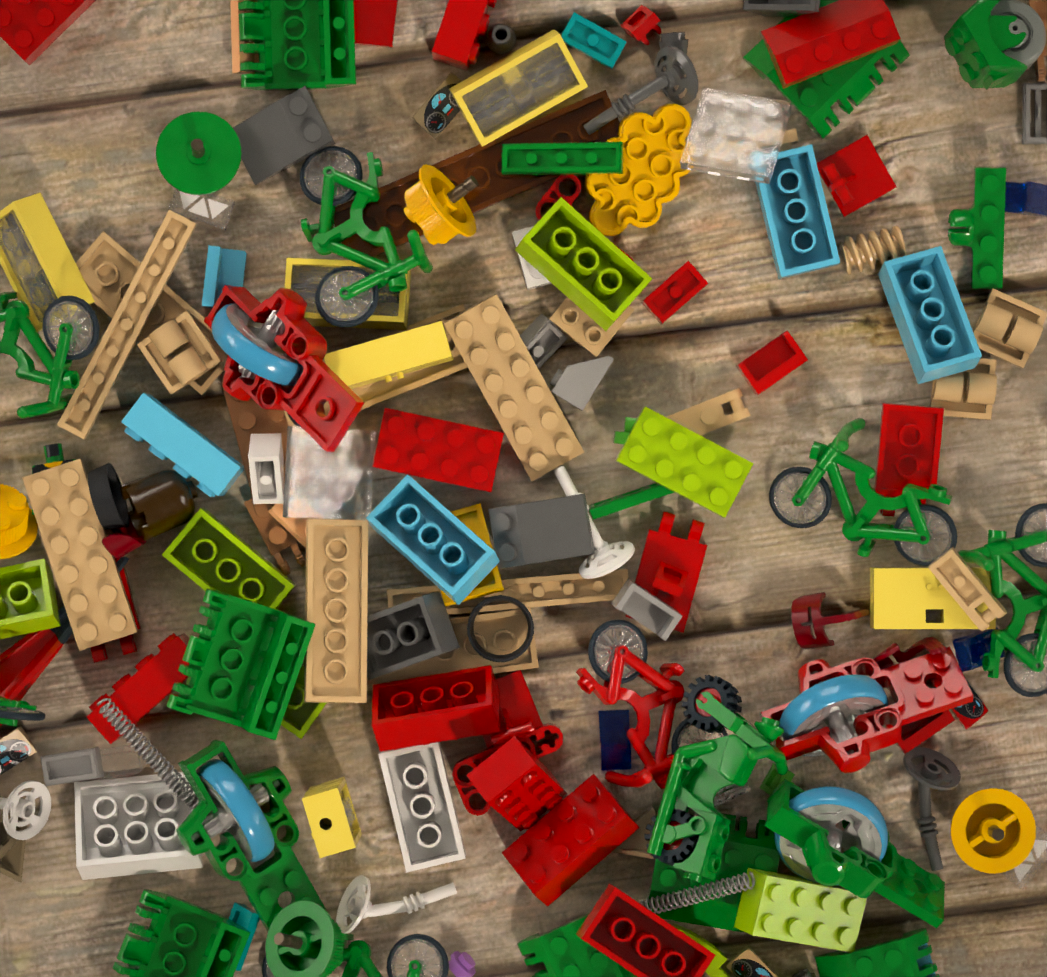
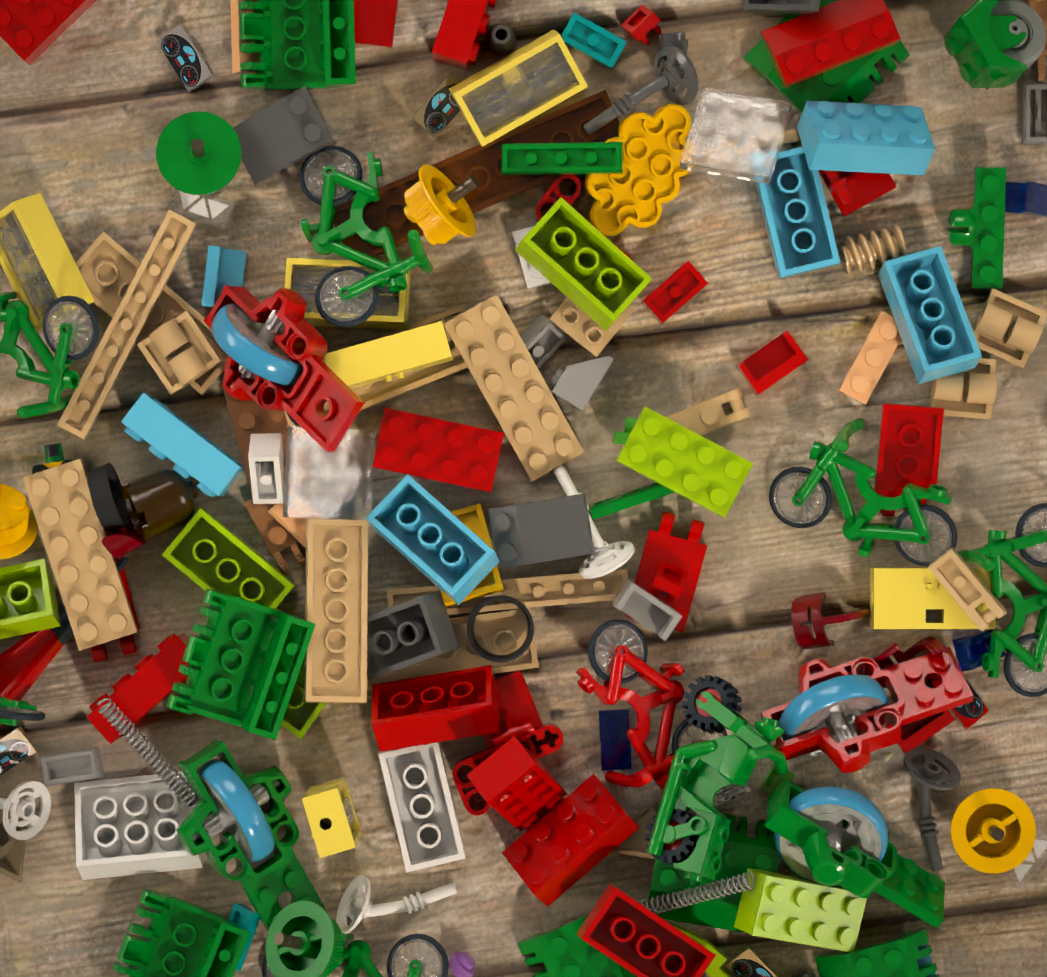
(185, 58): none -> slope
(865, 138): none -> medium azure brick
(871, 359): none -> light nougat plate

